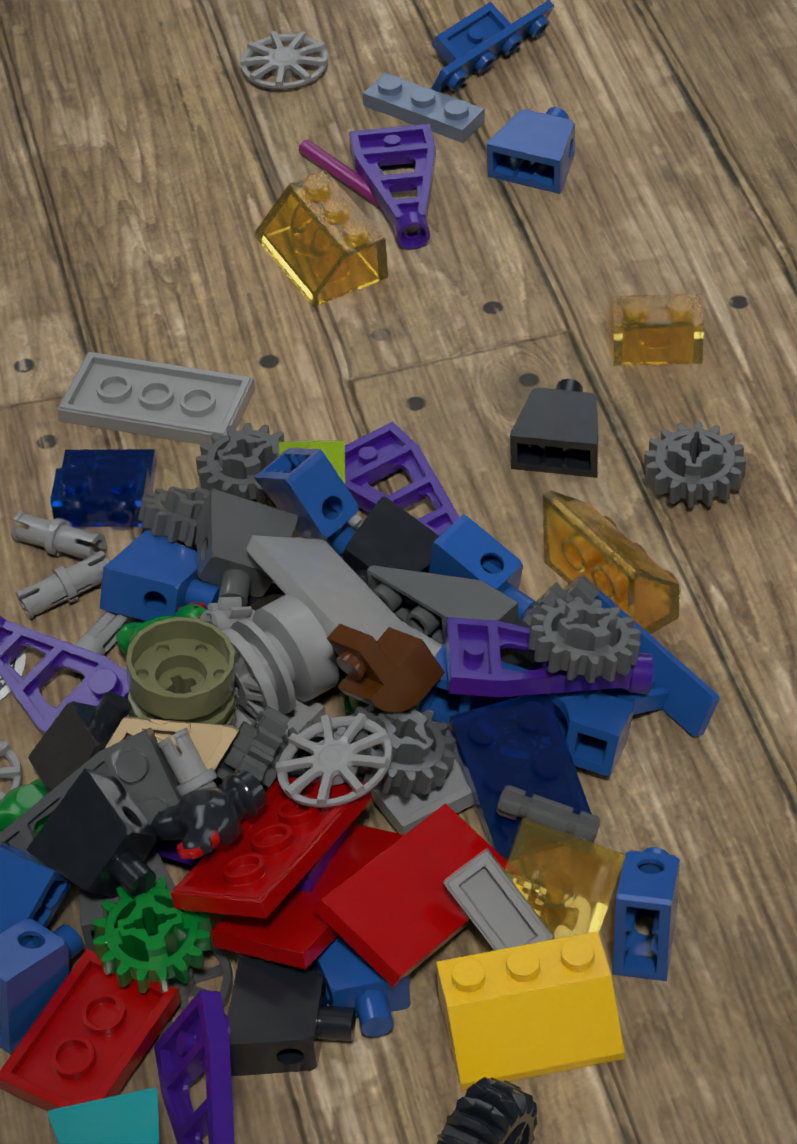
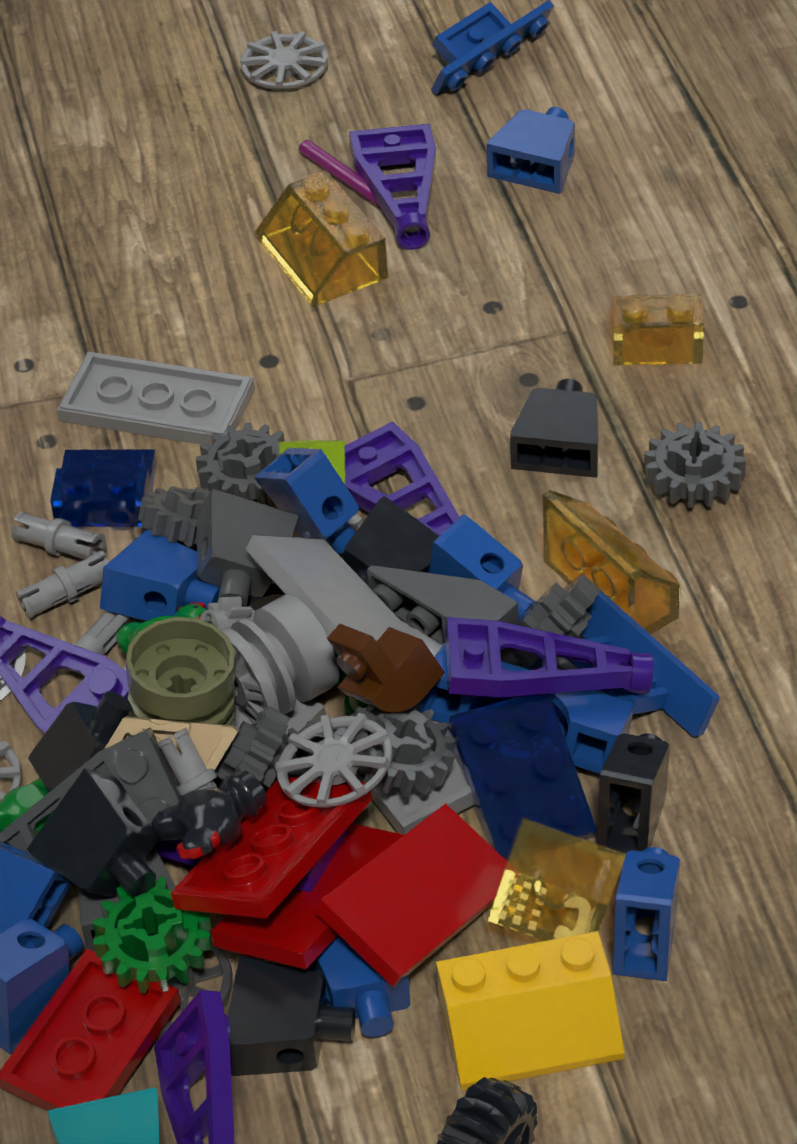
(424, 106): sand blue plate -> none
(496, 904): light grey tile -> none
(548, 813): dark grey axle -> none
(584, 639): dark grey gear -> none
(632, 771): none -> black torso

